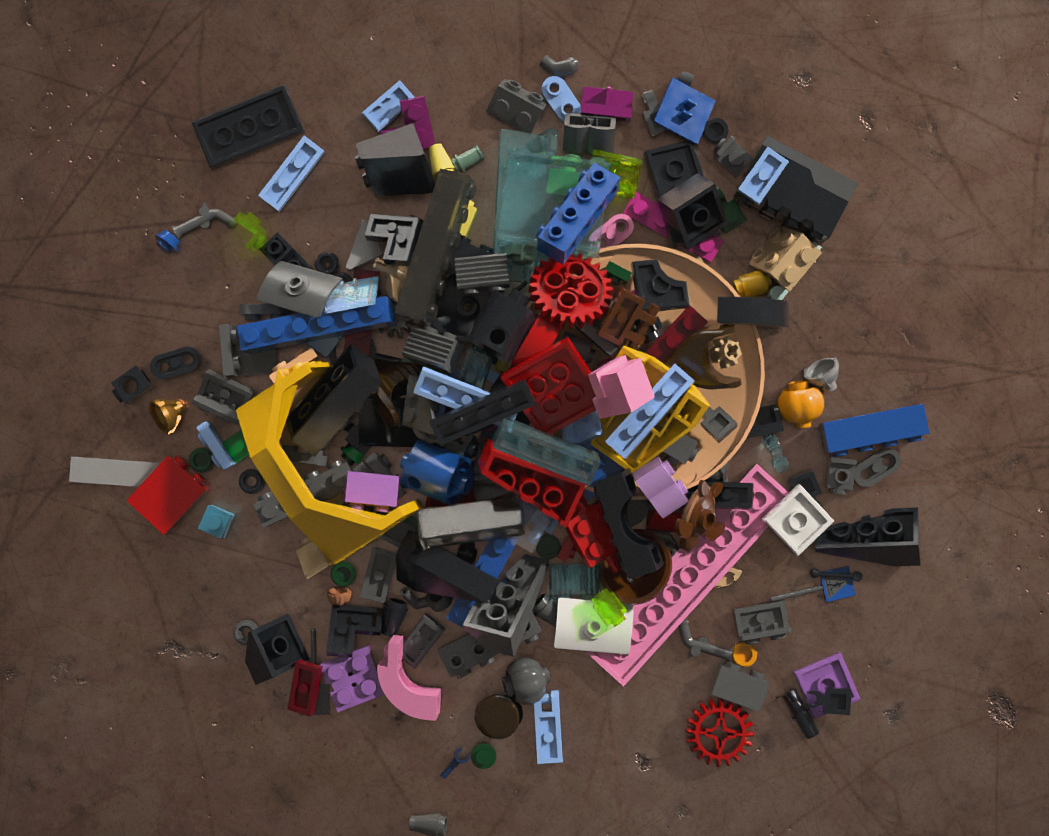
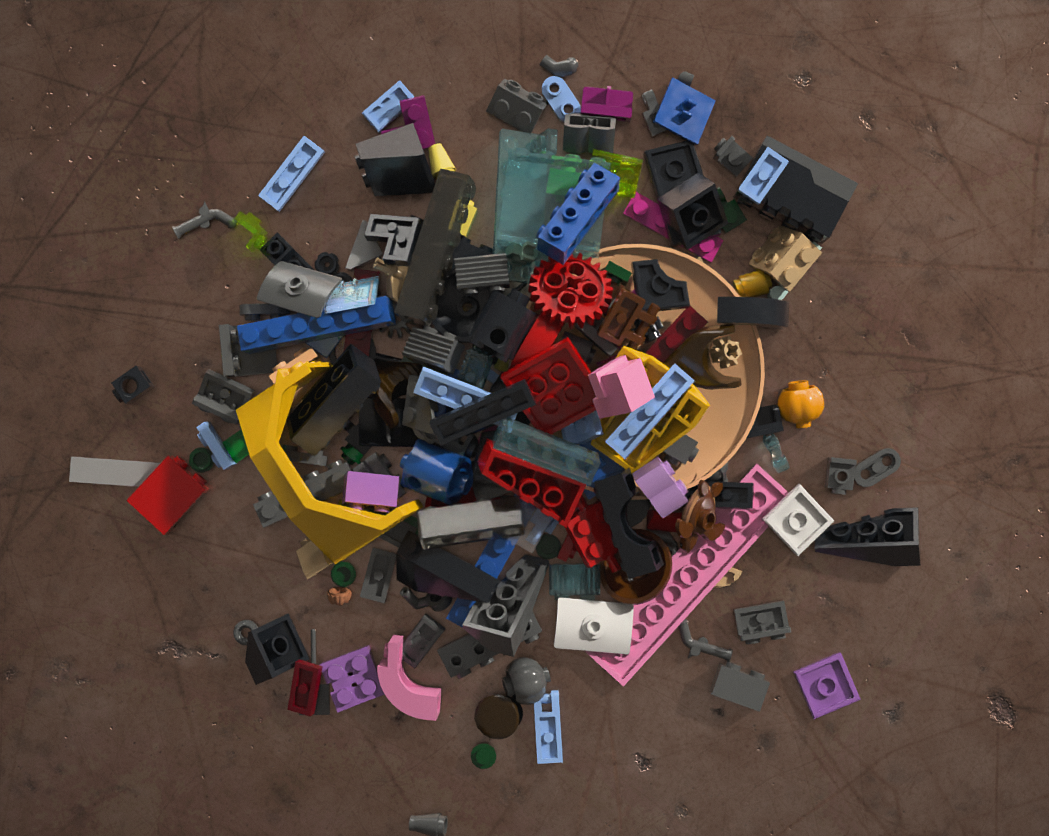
(166, 414): pearl gold piece -> none
(167, 241): blue plate -> none
(176, 363): black plate -> none
(216, 521): medium azure brick -> none
(244, 484): black plate -> none
(248, 127): black tile -> none
(347, 622): black plate -> none
(393, 615): black cone -> none
(454, 763): dark blue hand -> none
(467, 159): sand green pin -> none
(467, 552): black plate -> none
(546, 609): dark grey cone -> none
(609, 608): clear neon green brick -> none
(611, 235): bright pink plate -> none
(696, 730): red gear -> none
(715, 130): black tile -> none
(718, 423): dark grey plate -> none
(744, 654): light orange tile -> none
(801, 714): black axle -> none
(808, 482): black plate -> none
(823, 374): light grey piece -> none
(833, 587): piece -> none
(834, 700): black plate -> none
(856, 576): black hinge -> none
(874, 428): blue brick -> none

